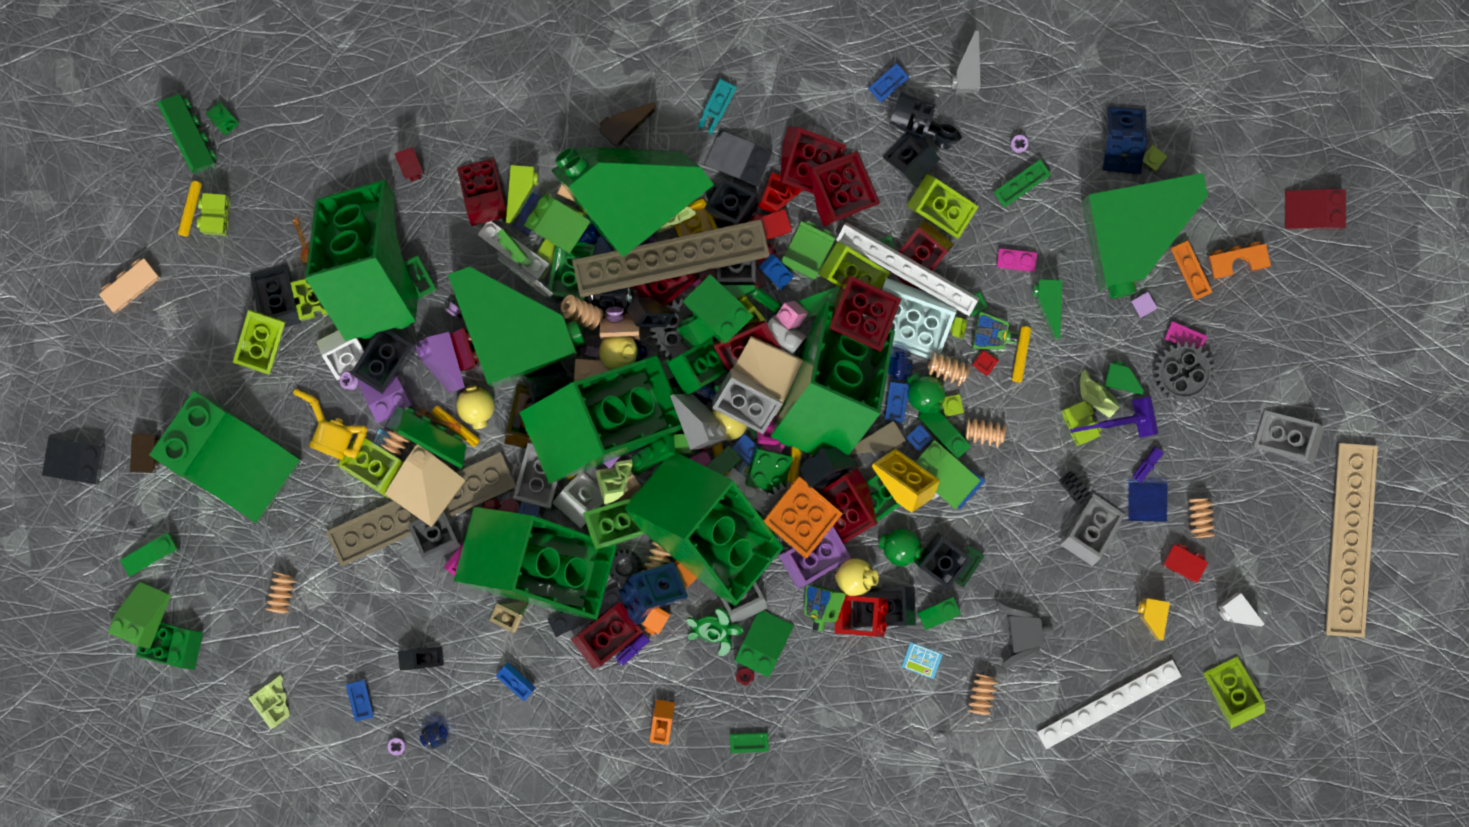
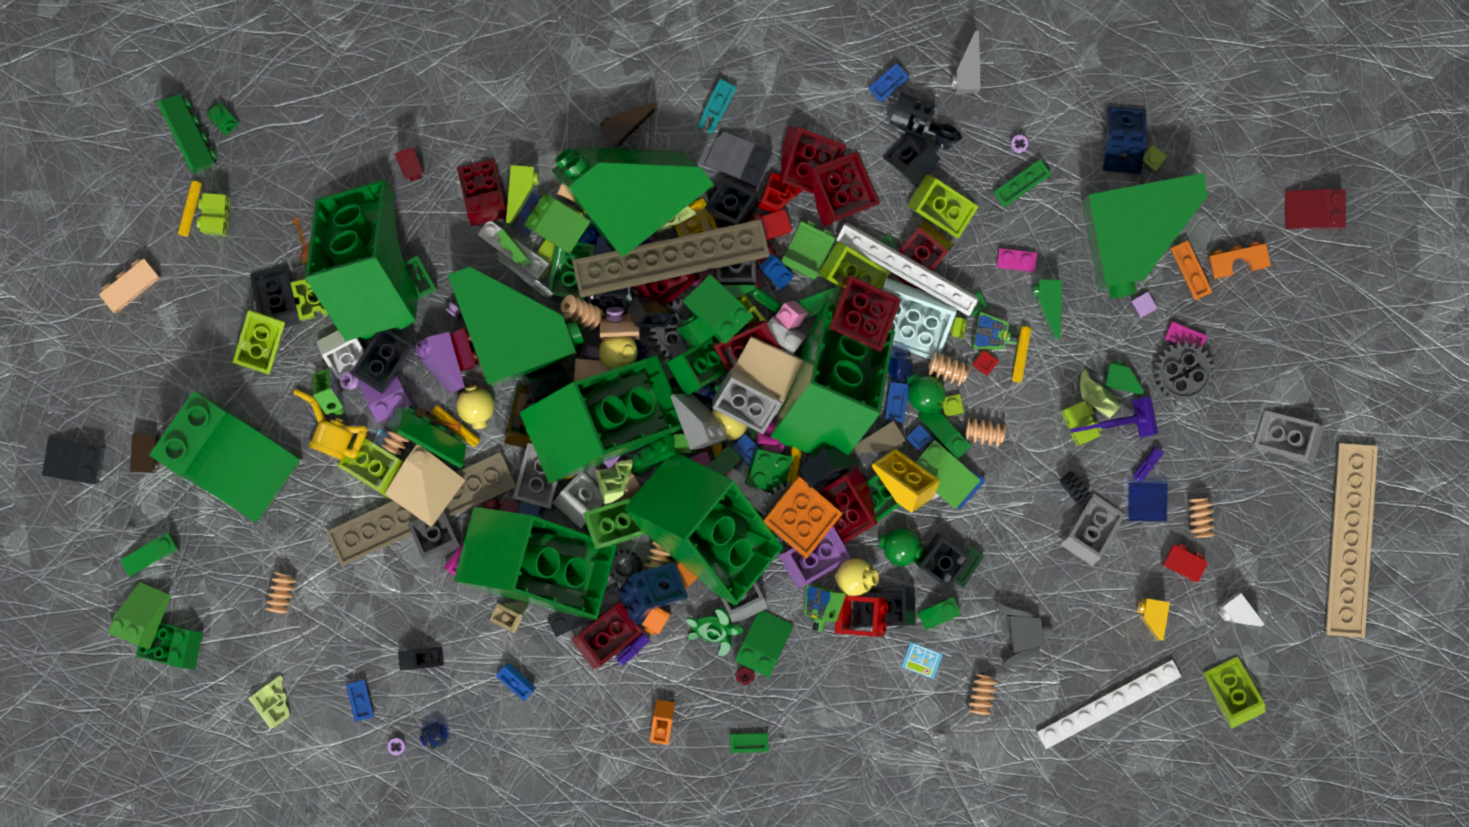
(328, 398): none -> bright green torso

